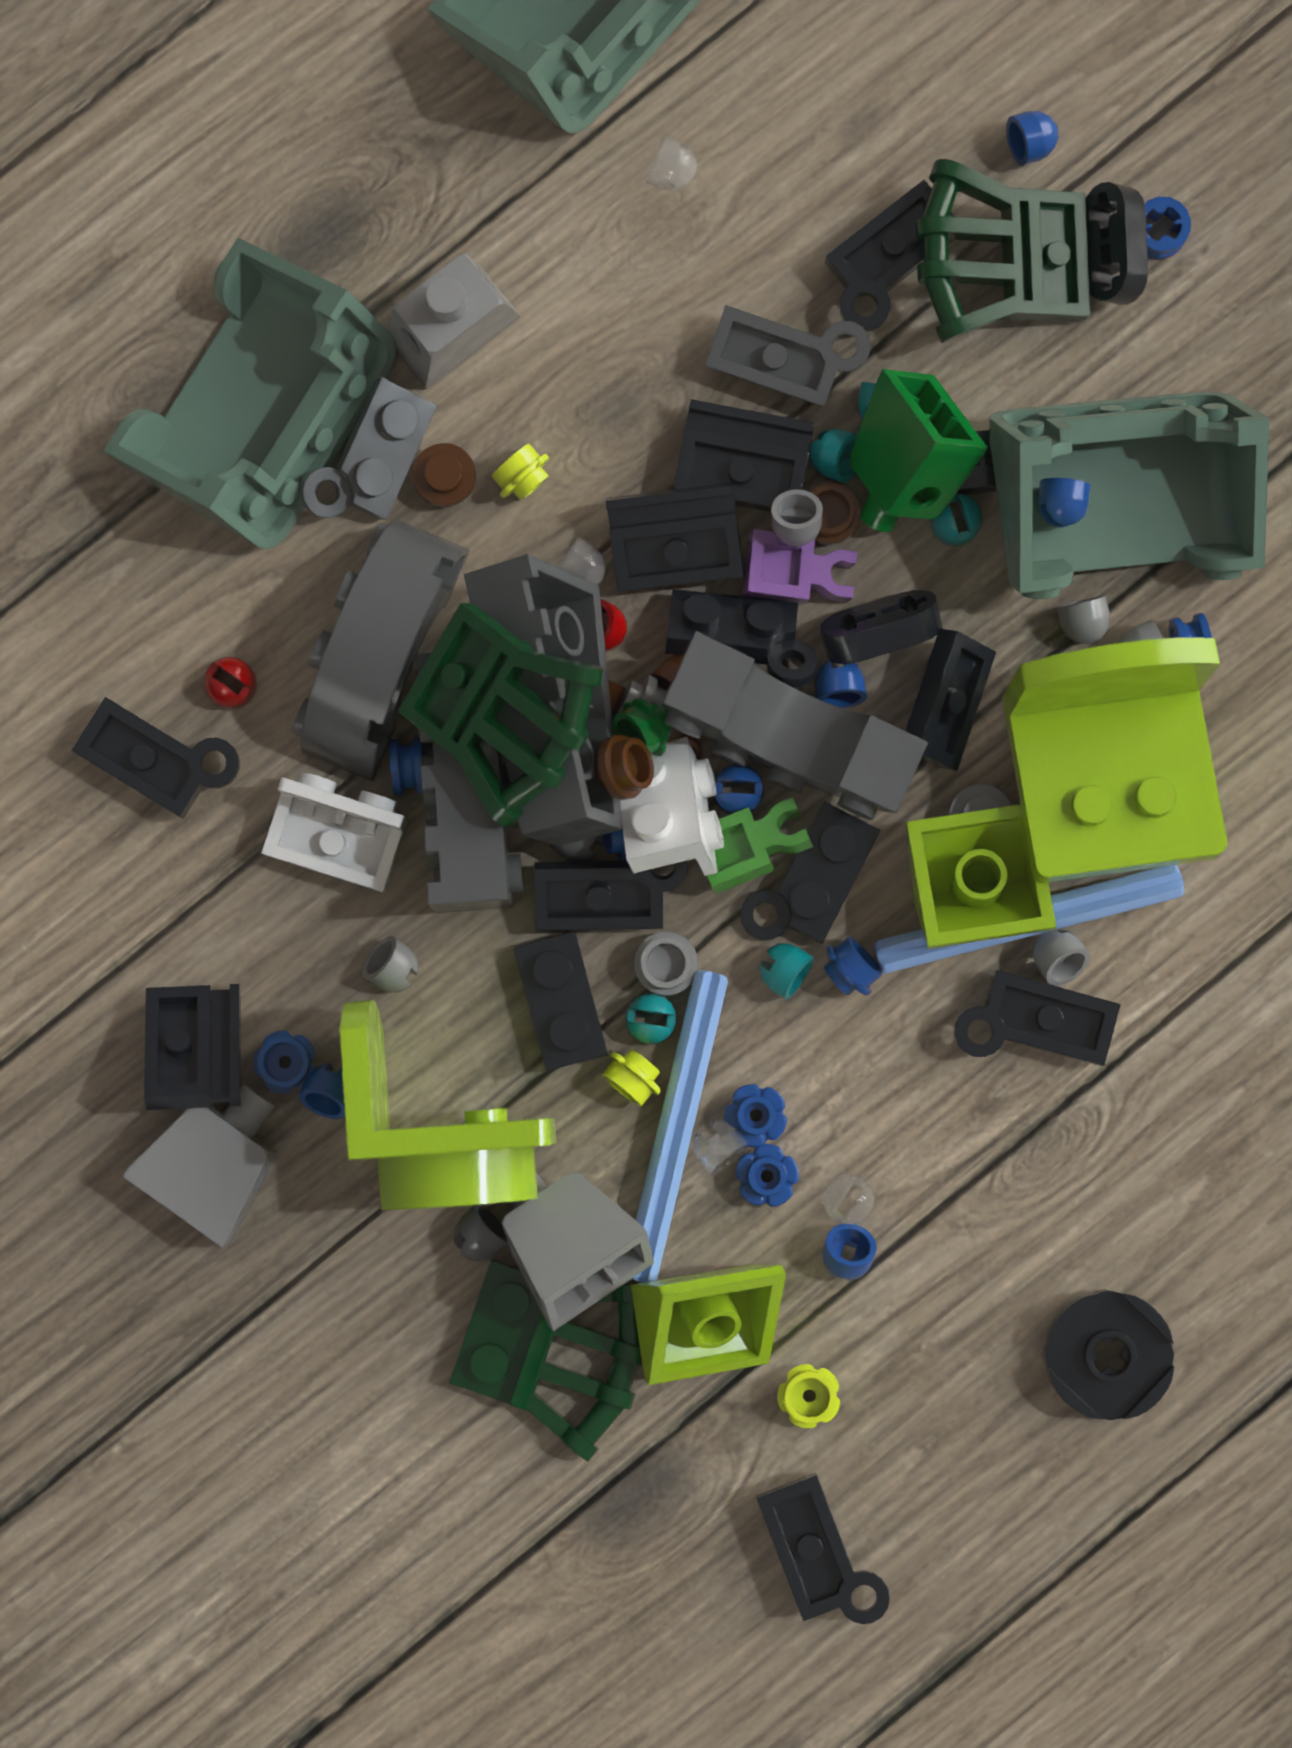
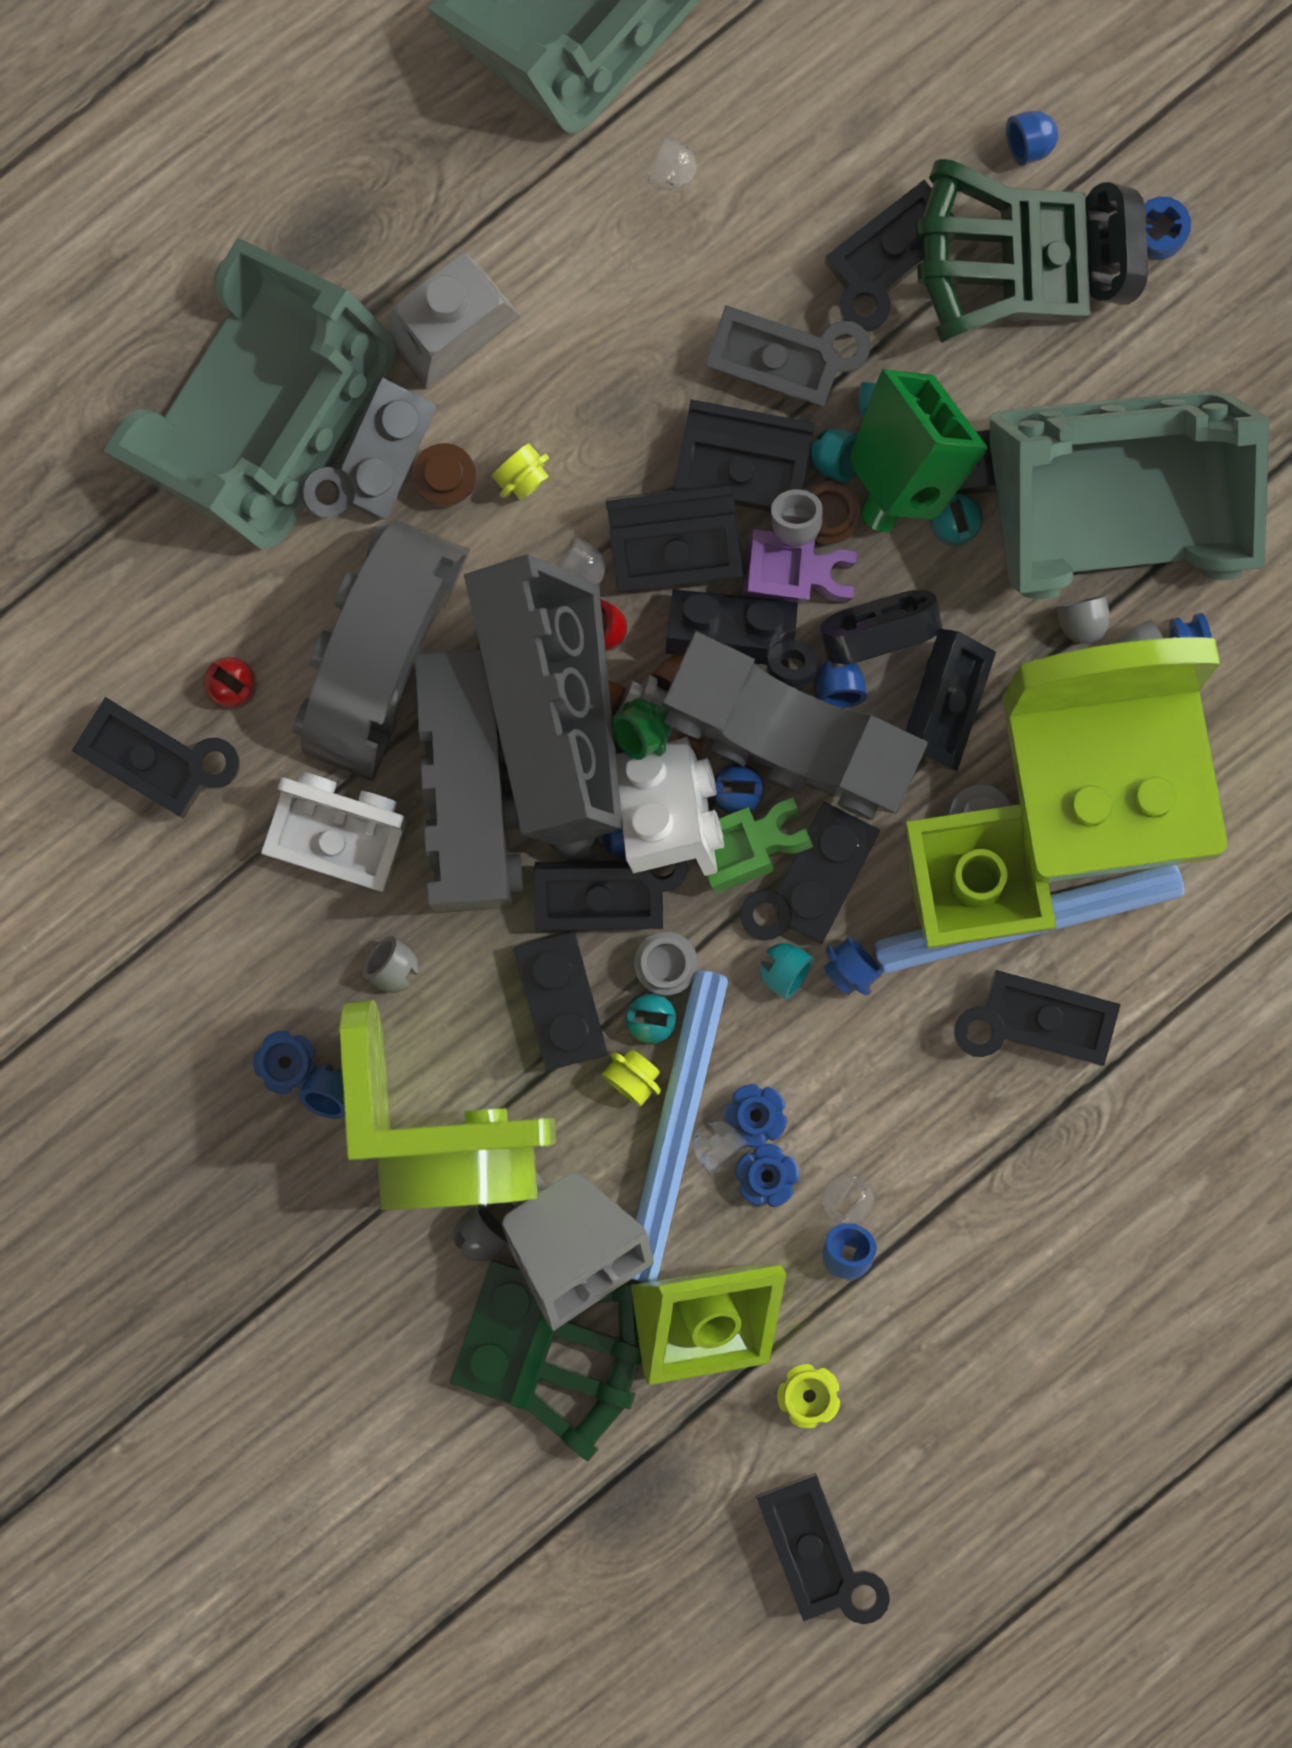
(192, 1047): black plate -> none
(209, 1166): light grey torso -> none
(406, 765): blue bush -> none
(466, 686): dark green plate -> none
(624, 766): reddish brown plate -> none
(1060, 956): light grey hinge -> none
(1063, 500): blue hinge -> none
(1146, 1354): black plate -> none

